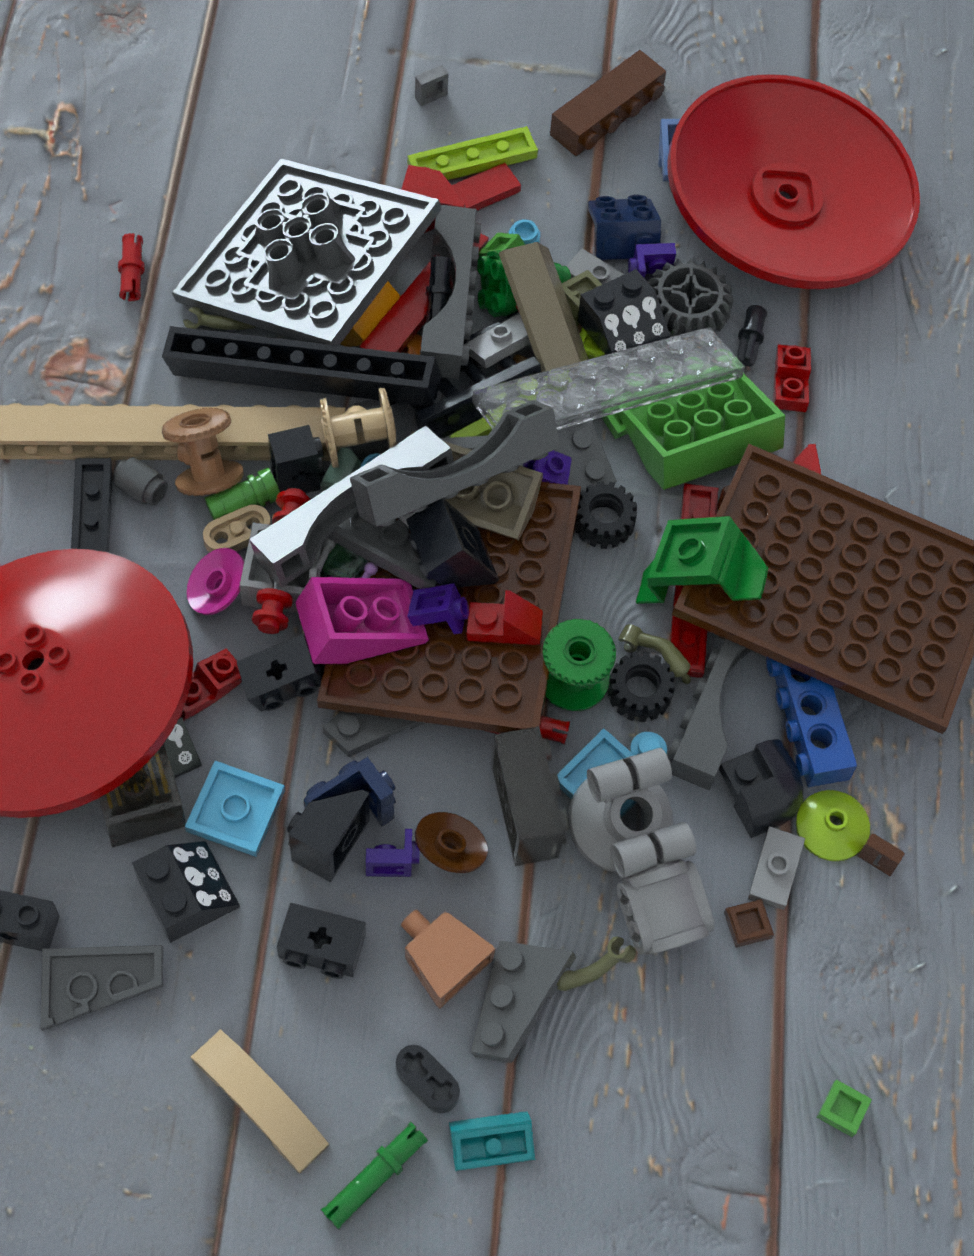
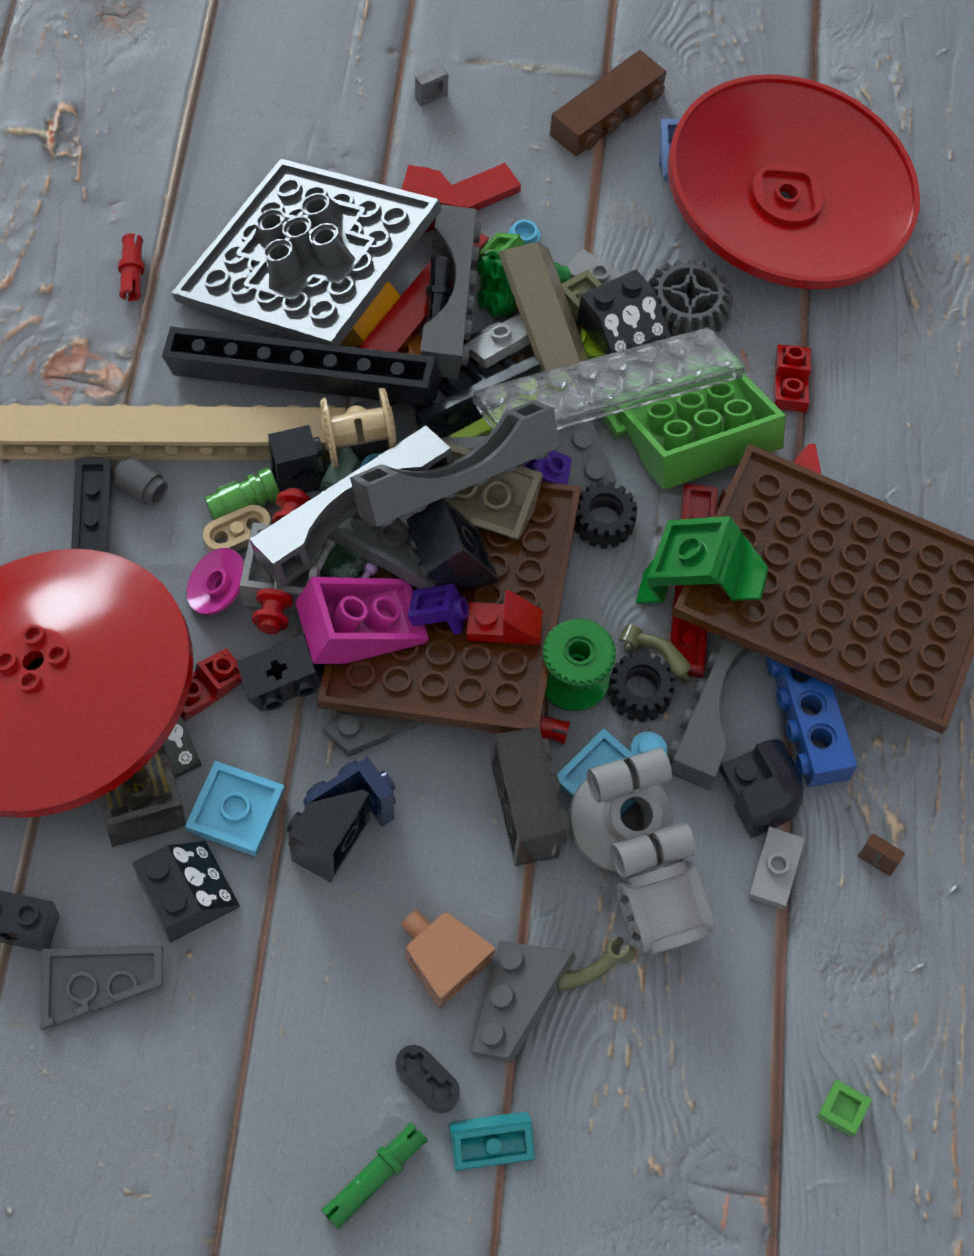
(198, 449): medium nougat hose -> none
(216, 322): olive piece -> none
(261, 1100): tan slope -> none
(306, 927): black brick -> none
(389, 861): dark purple bracket -> none
(451, 842): reddish brown dish -> none
(478, 154): lime plate -> none
(623, 224): dark blue bracket -> none
(651, 257): dark purple bracket -> none
(748, 923): reddish brown tile -> none
(751, 335): black axle -> none
(830, 840): lime dish -> none

